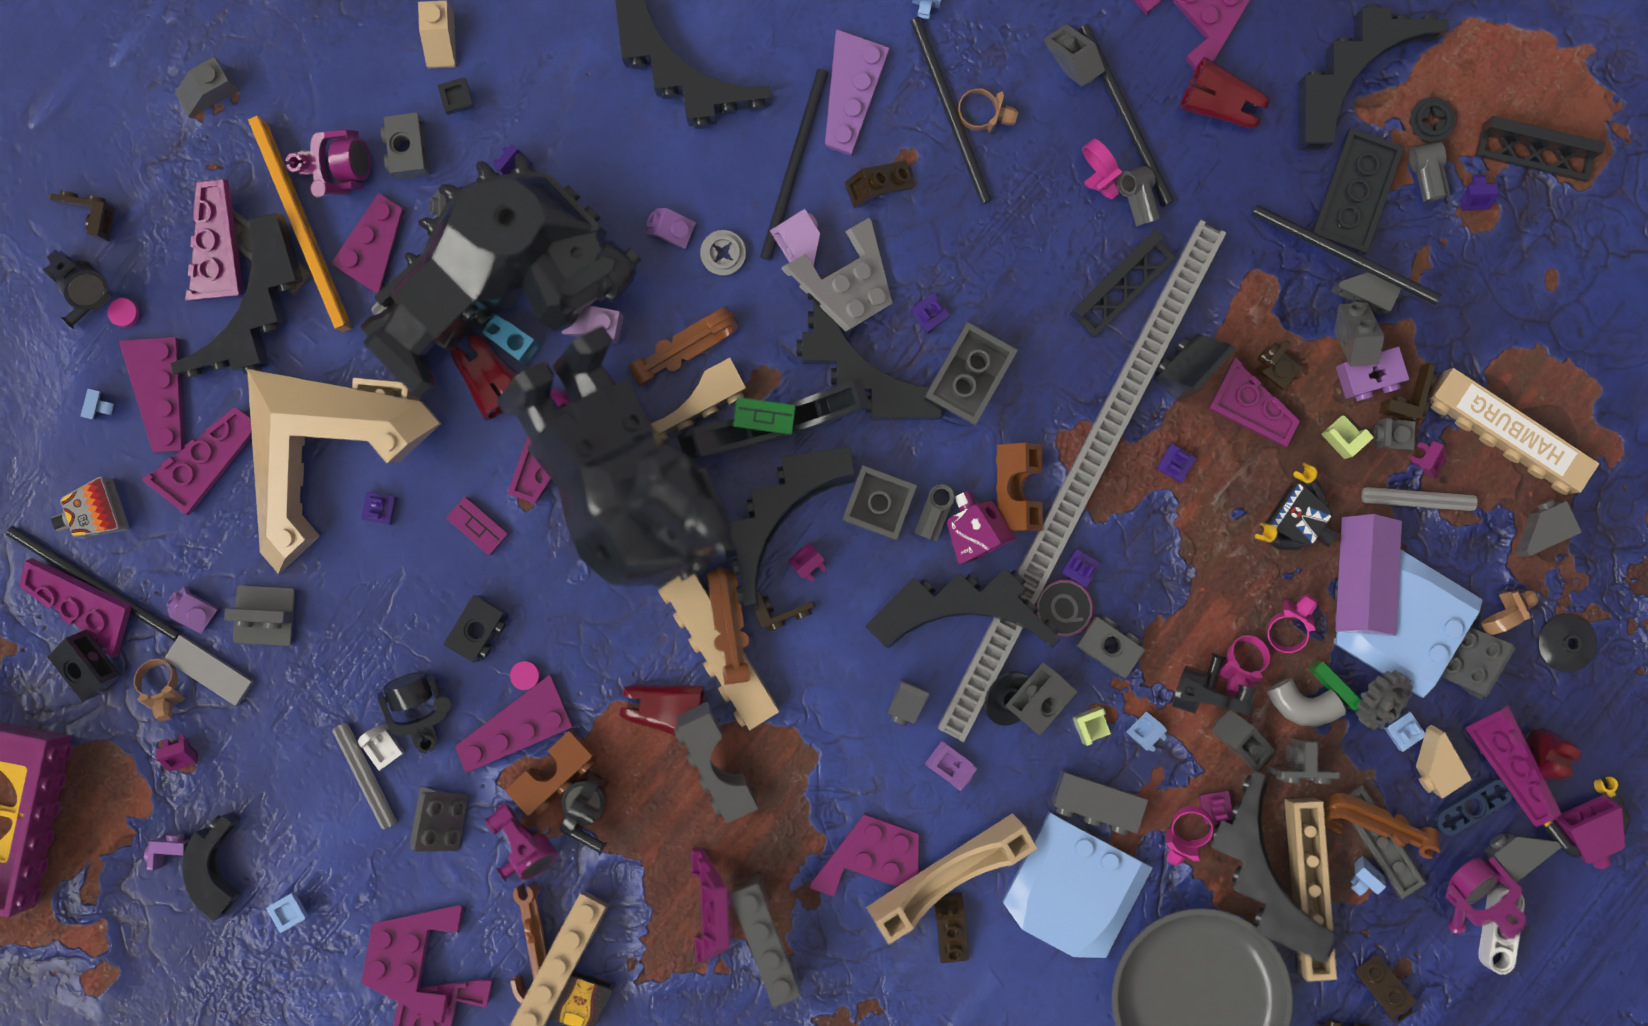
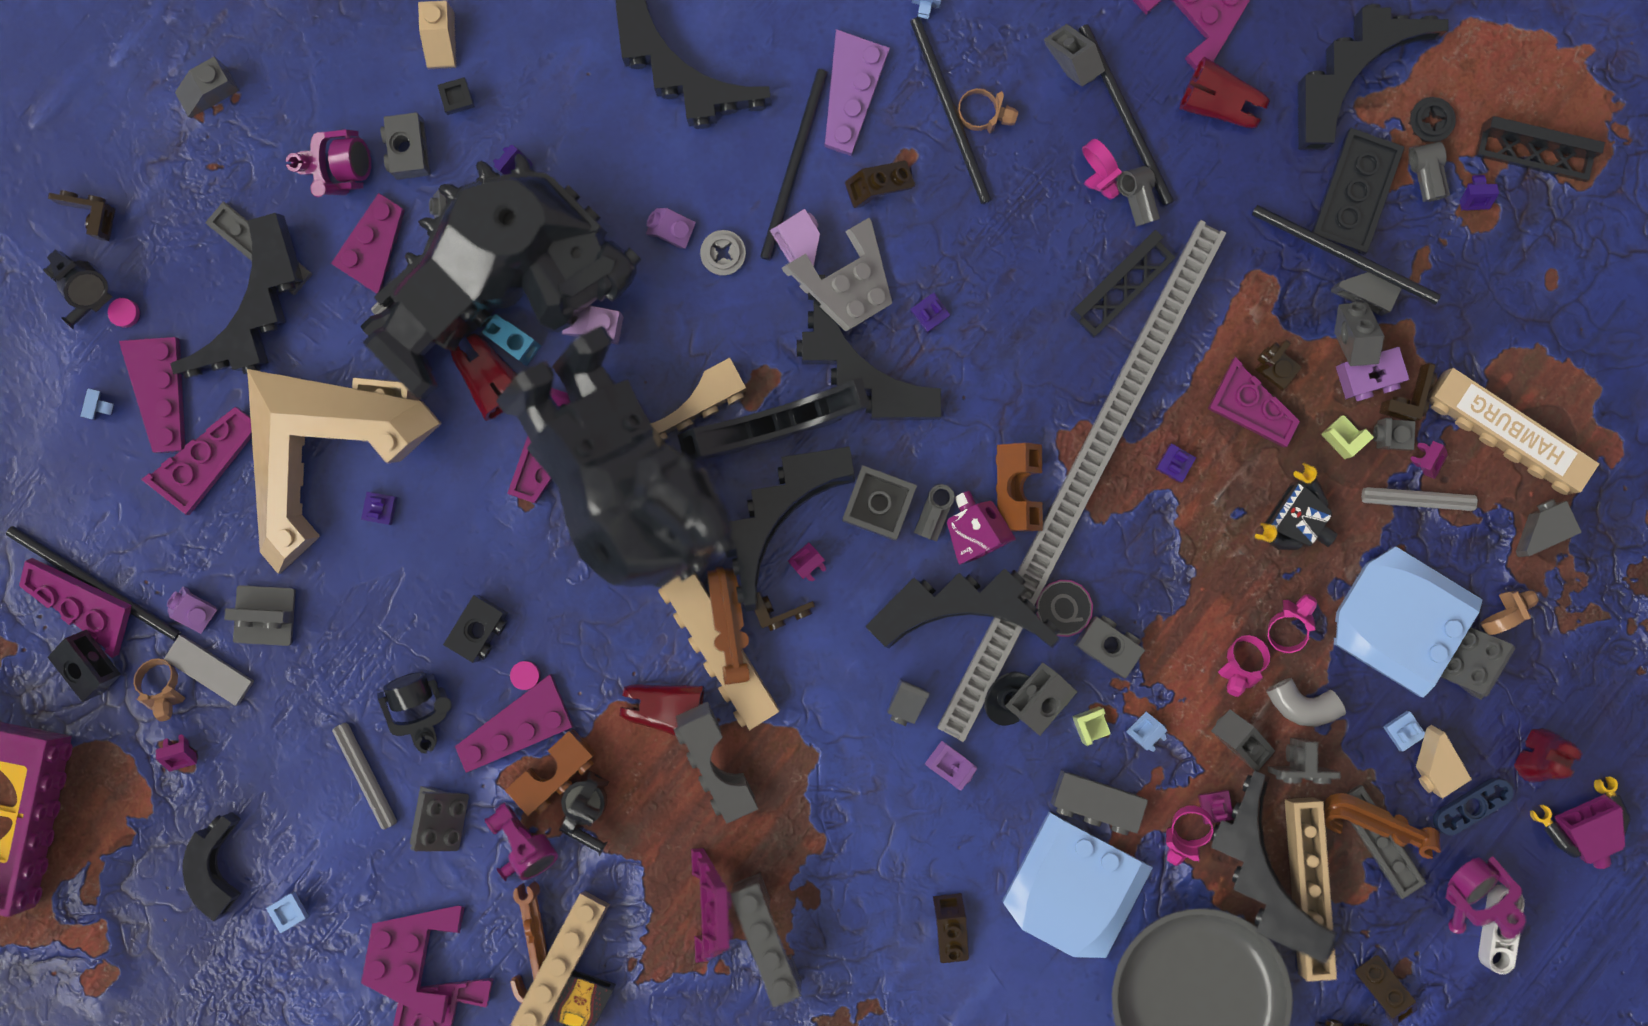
(92, 510): torso -> none
(173, 845): medium lavender bracket -> none
(215, 255): wing -> none
(300, 224): light orange tile -> none
(380, 746): white tile -> none
(477, 526): magenta tile -> none
(685, 345): dark orange piece -> none
(764, 415): green tile -> none
(874, 850): magenta wing -> none
(906, 904): tan arch -> none
(971, 373): dark grey slope -> none
(1080, 568): dark purple tile -> none
(1192, 365): black slope -> none
(1199, 686): black piece -> none
(1333, 682): green tile -> none
(1367, 877): light blue tile -> none
(1368, 575): medium lavender slope -> none
(1384, 700): dark grey gear -> none
(1512, 760): magenta wing -> none
(1520, 853): dark grey slope -> none
(1554, 643): black dish -> none

